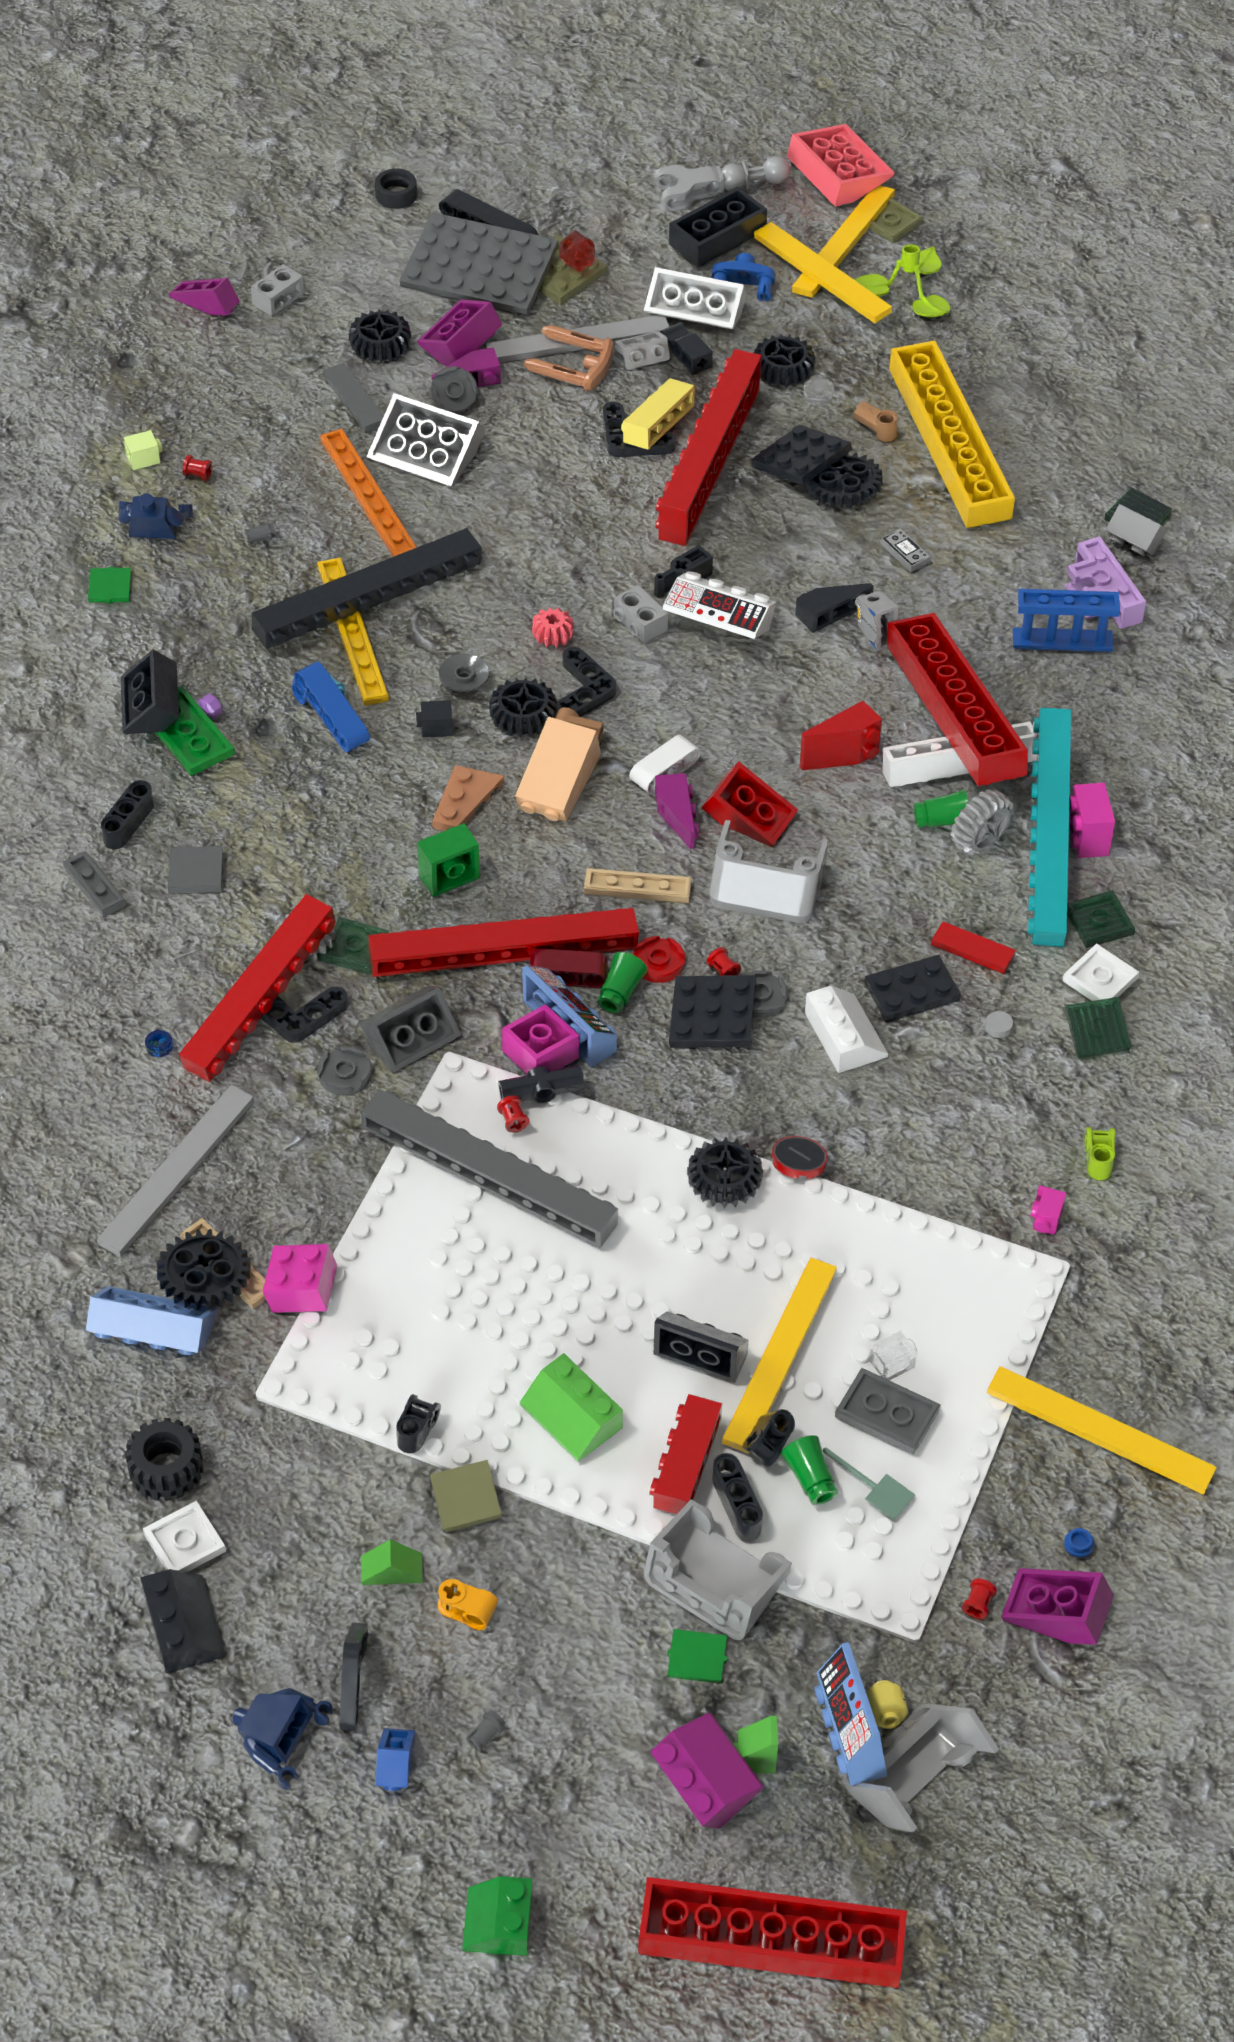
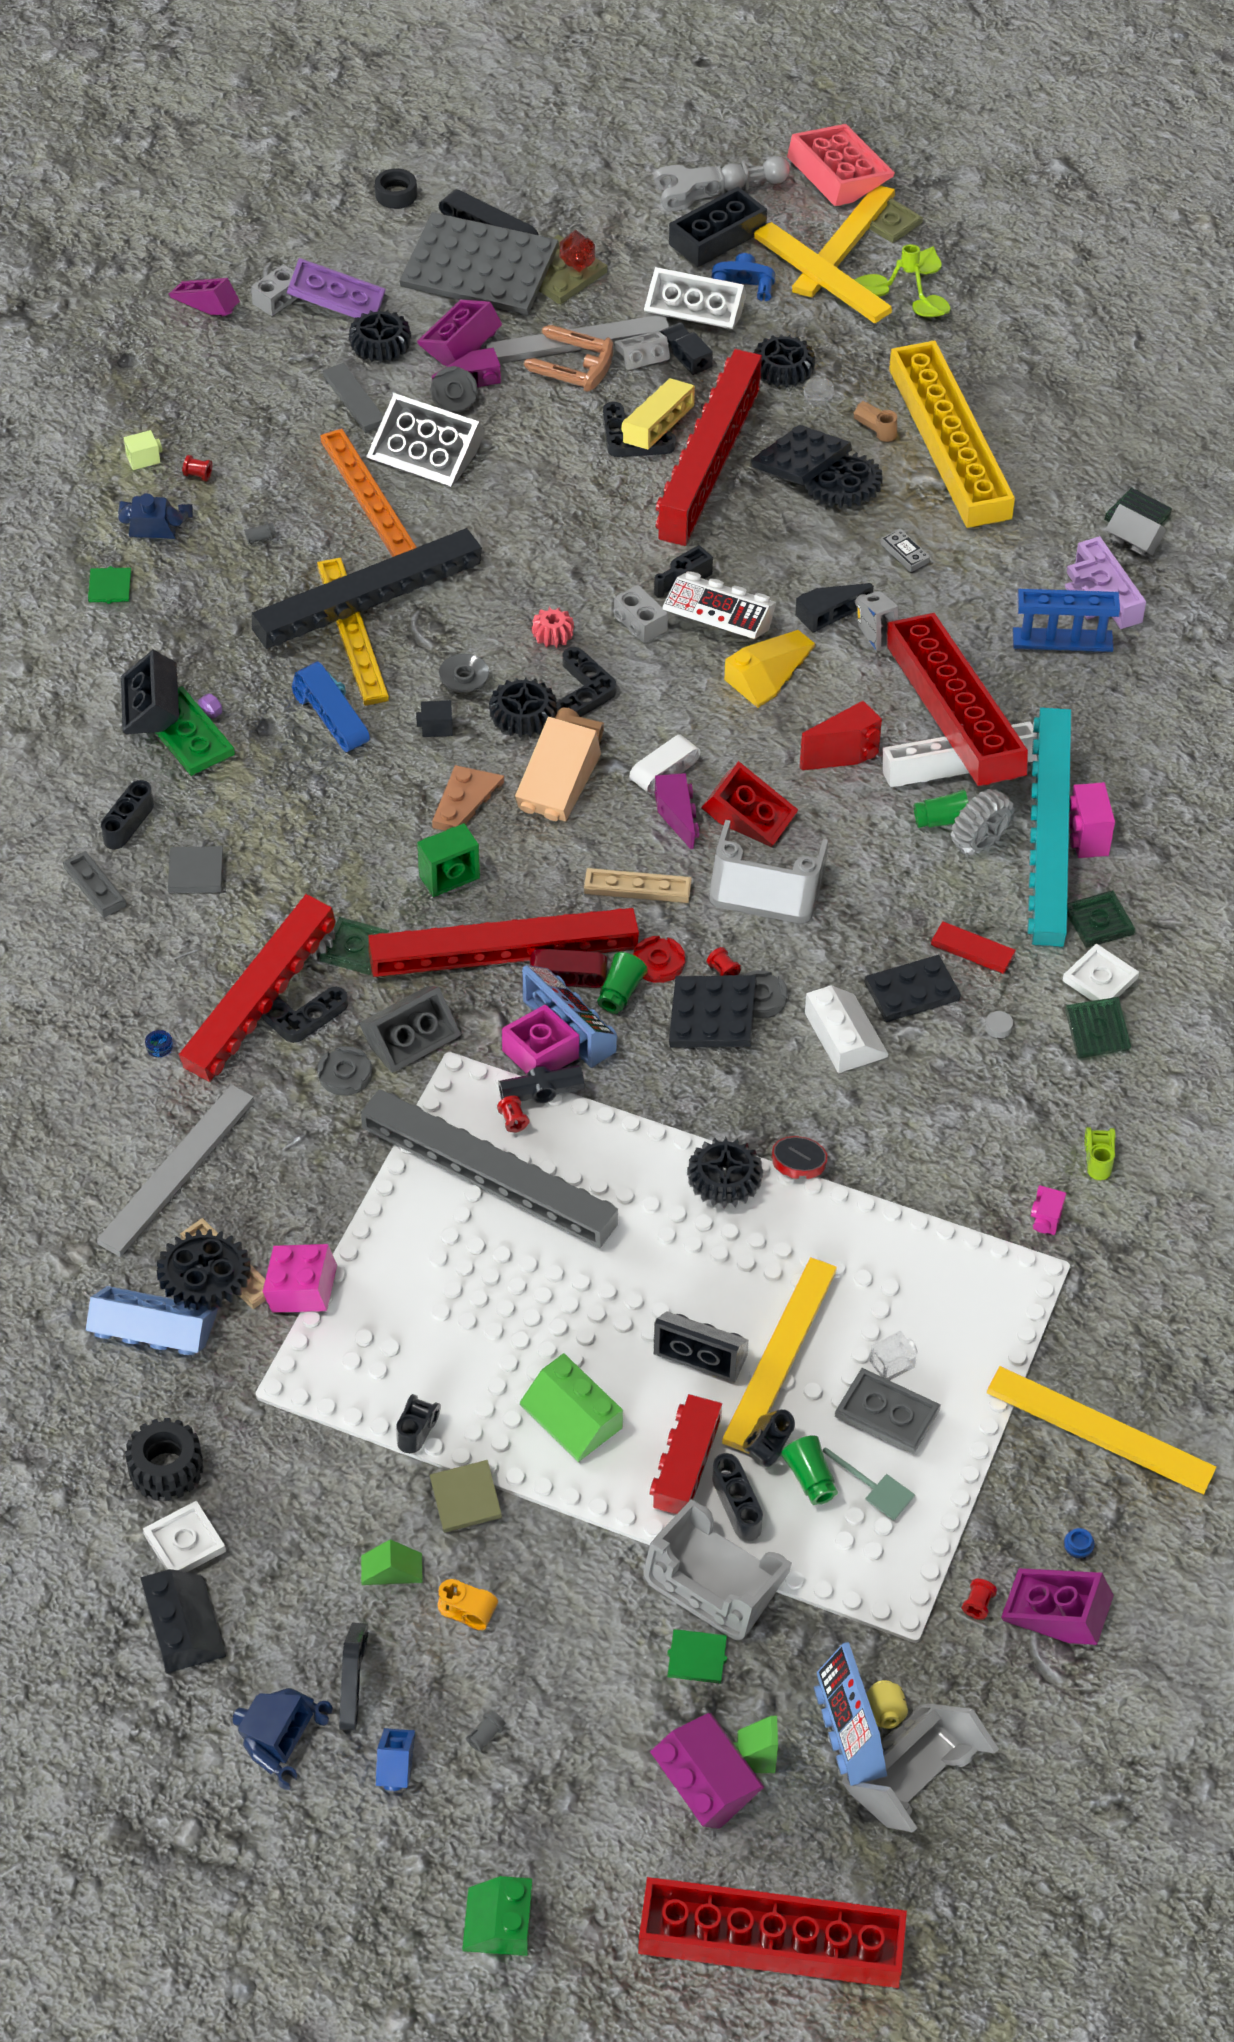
(334, 289): none -> medium lavender tile
(765, 666): none -> yellow wedge

